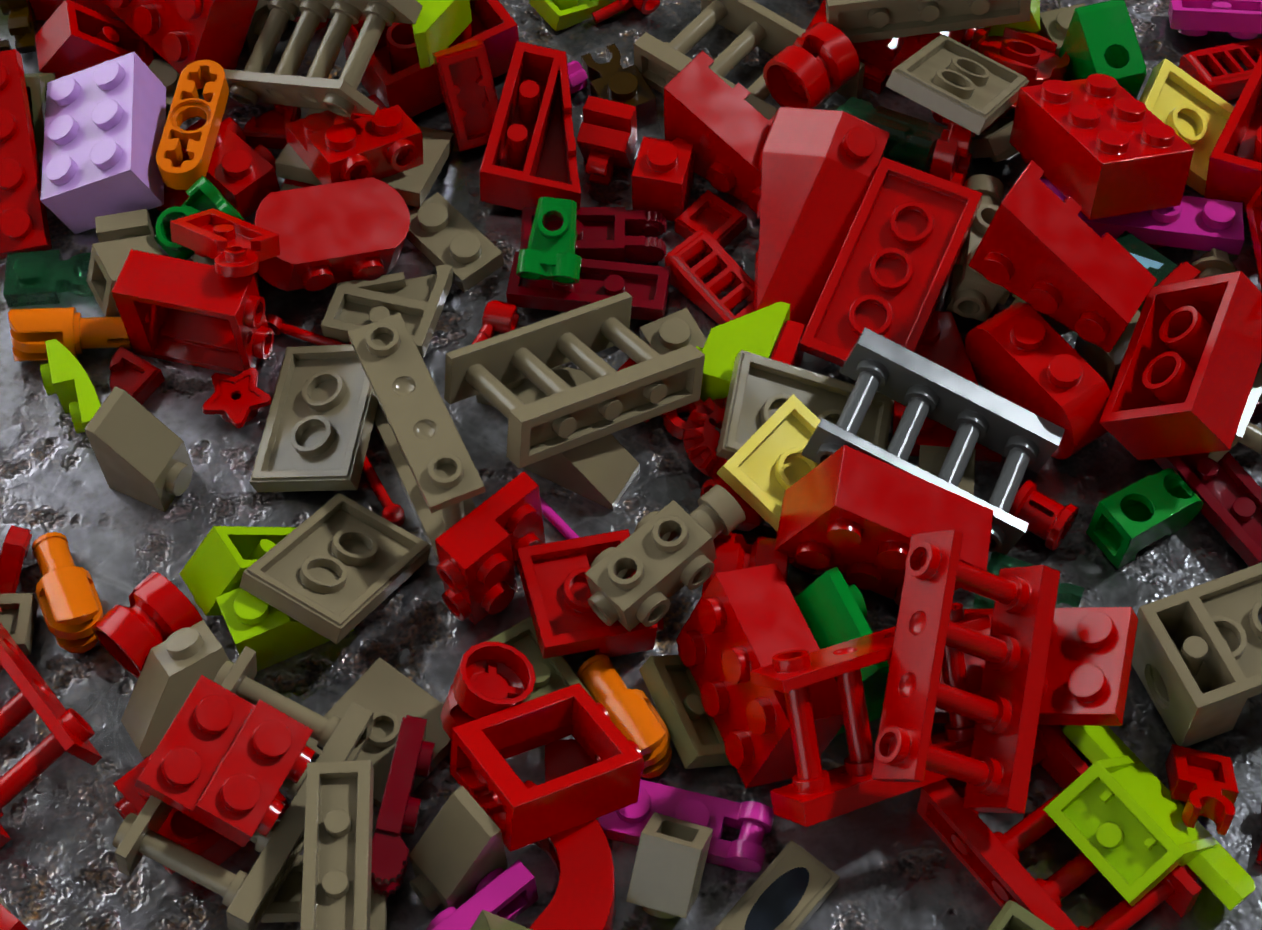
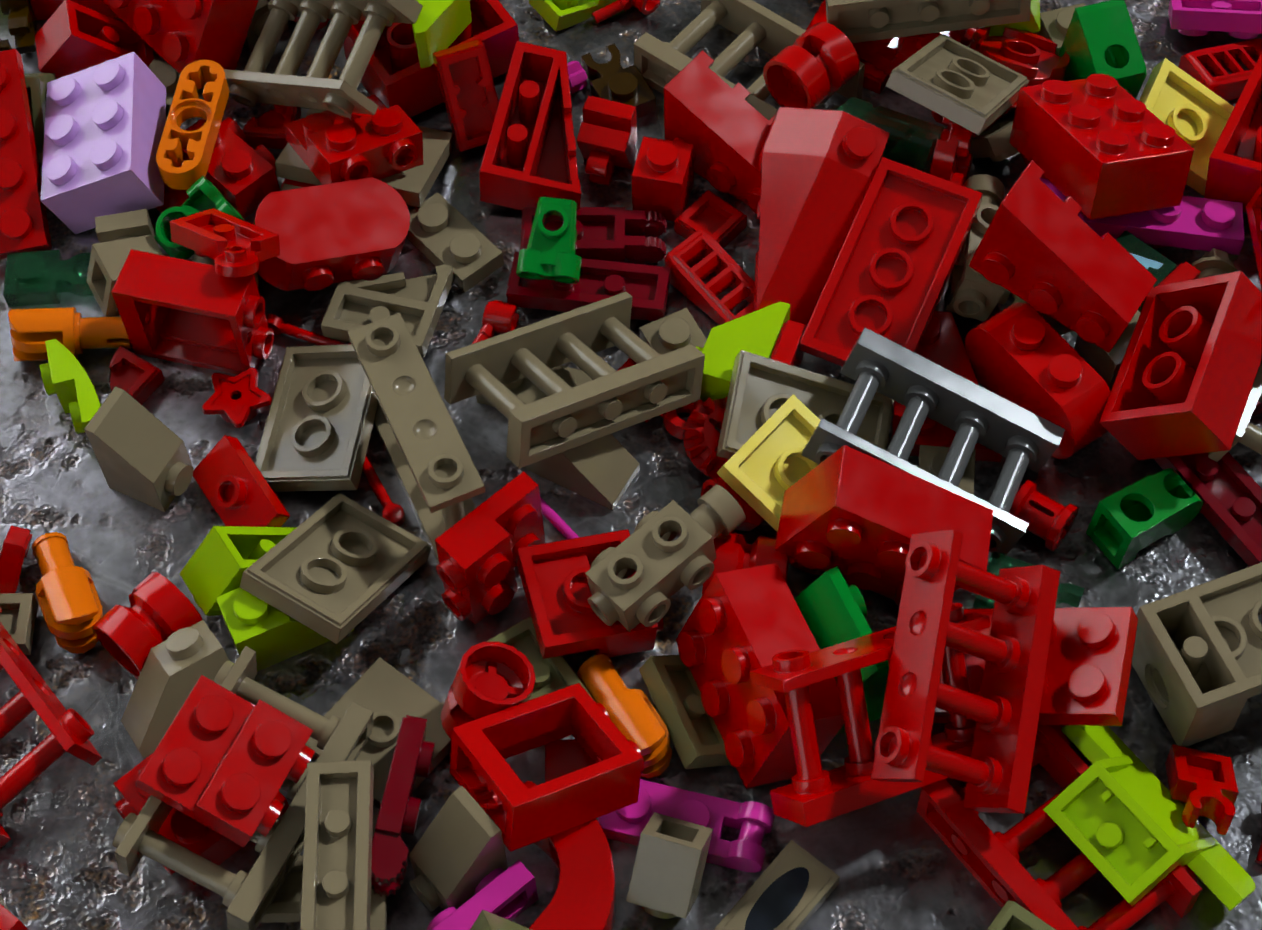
(238, 487): none -> red plate

